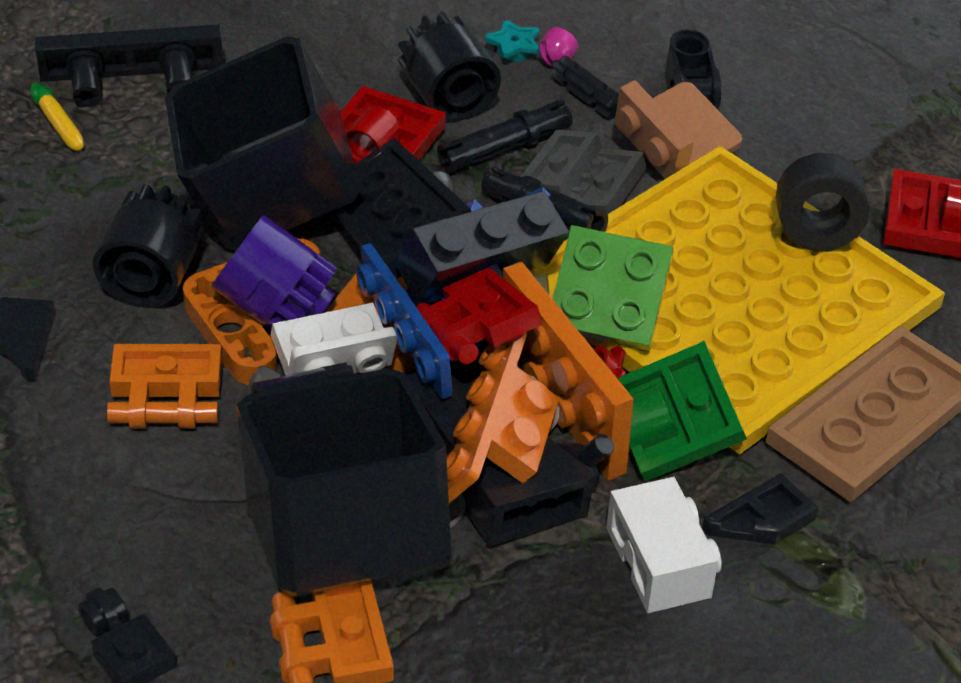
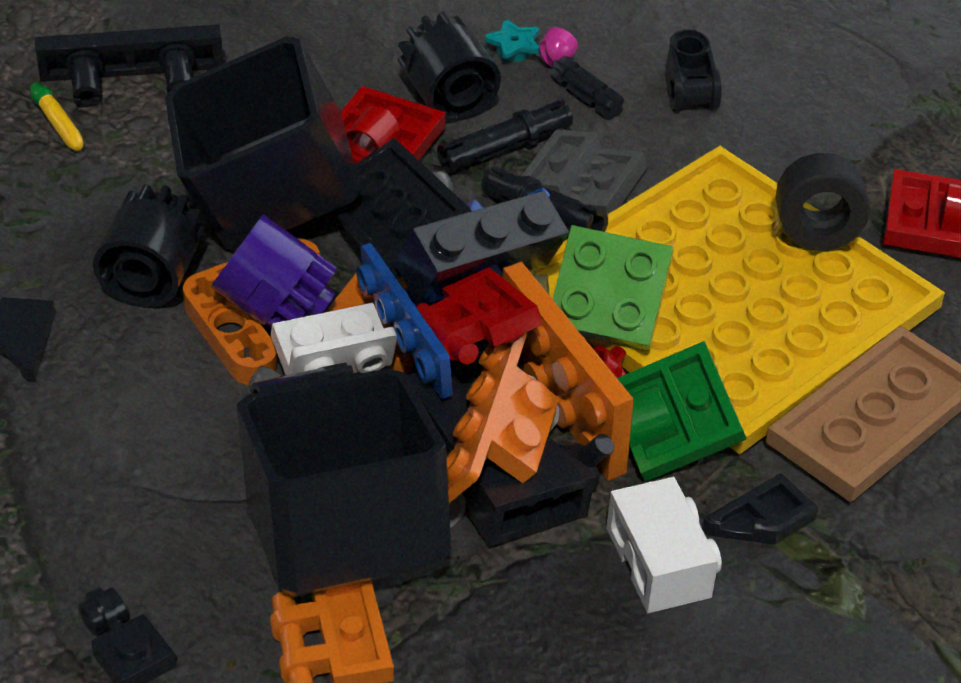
(164, 371): orange plate -> none
(673, 125): nougat bracket -> none

